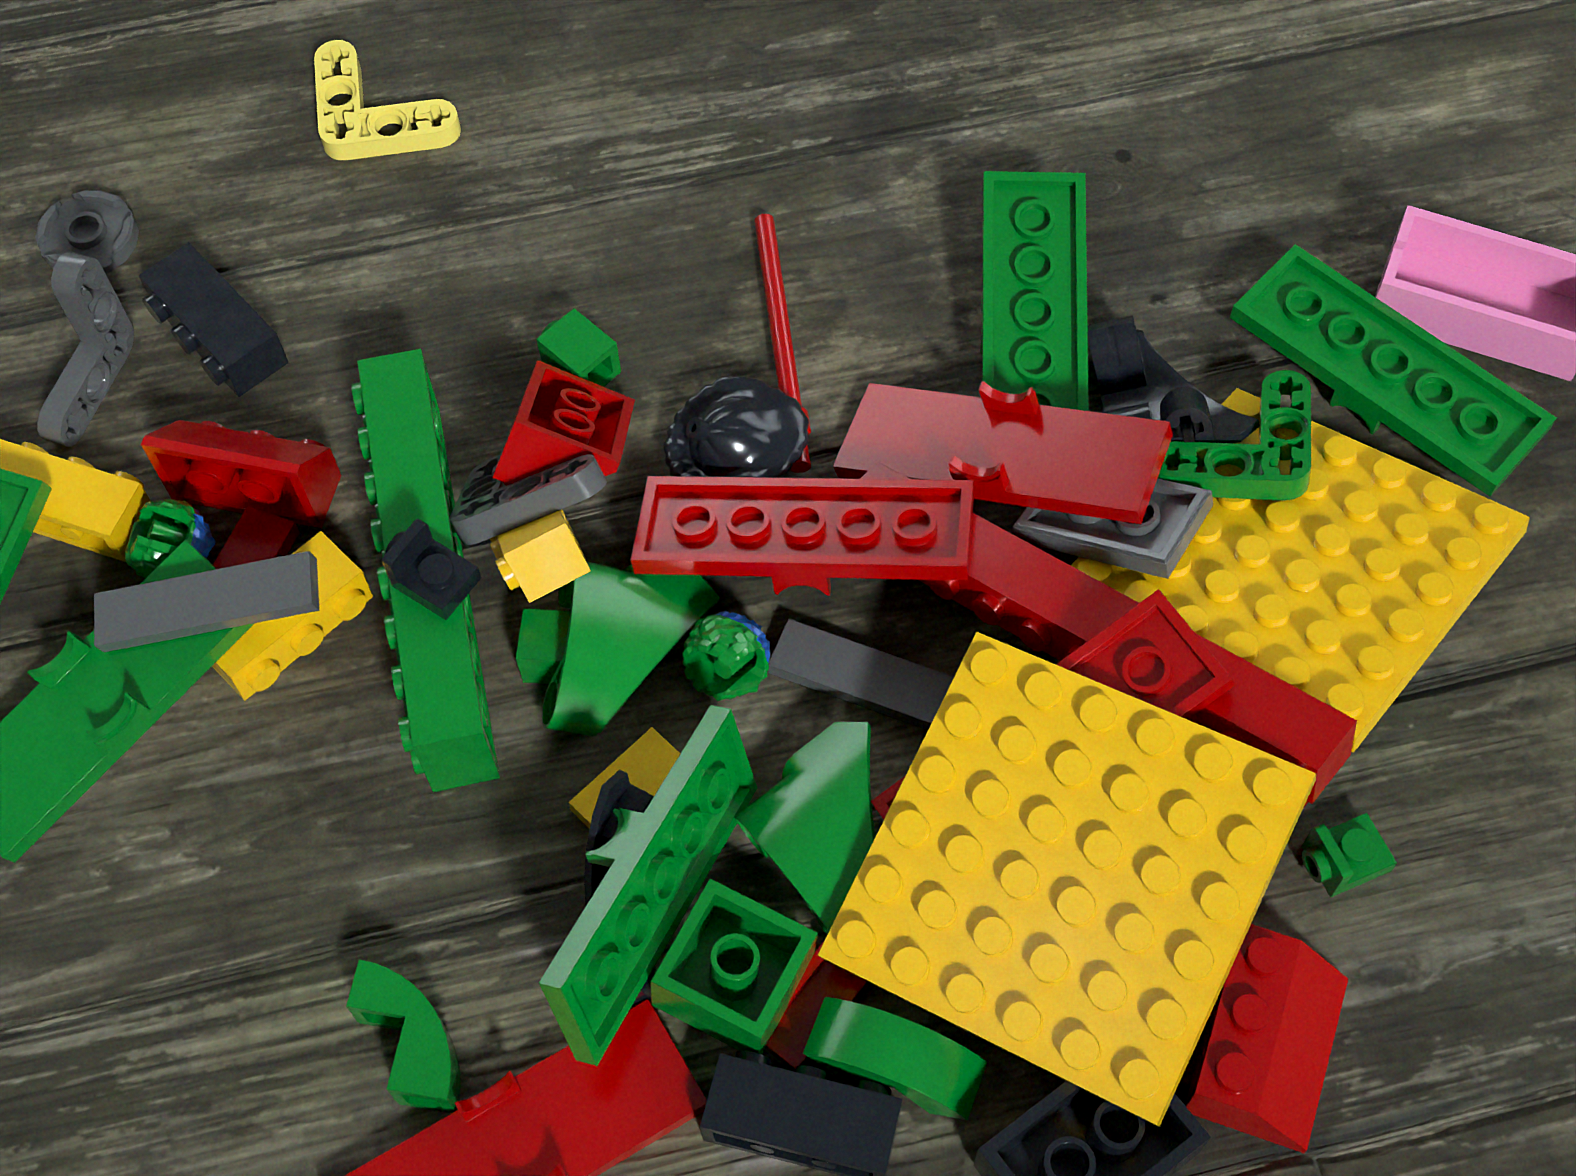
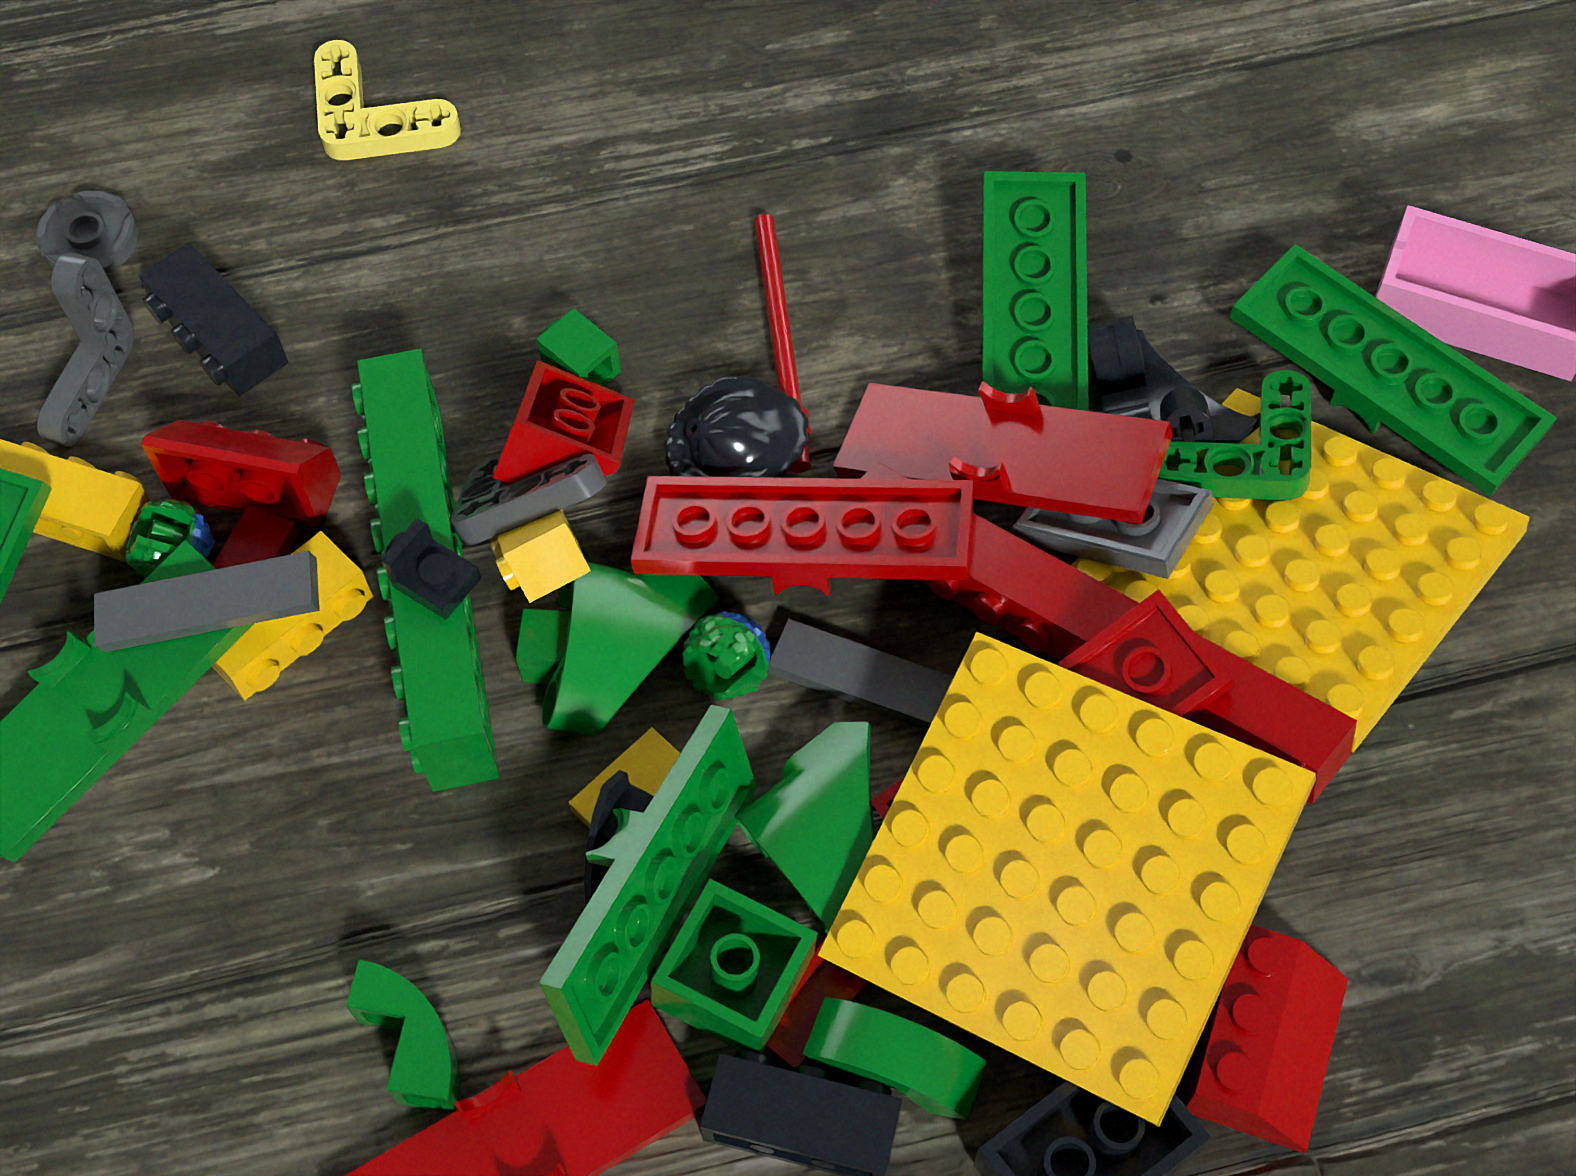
(1346, 854): green bracket -> none

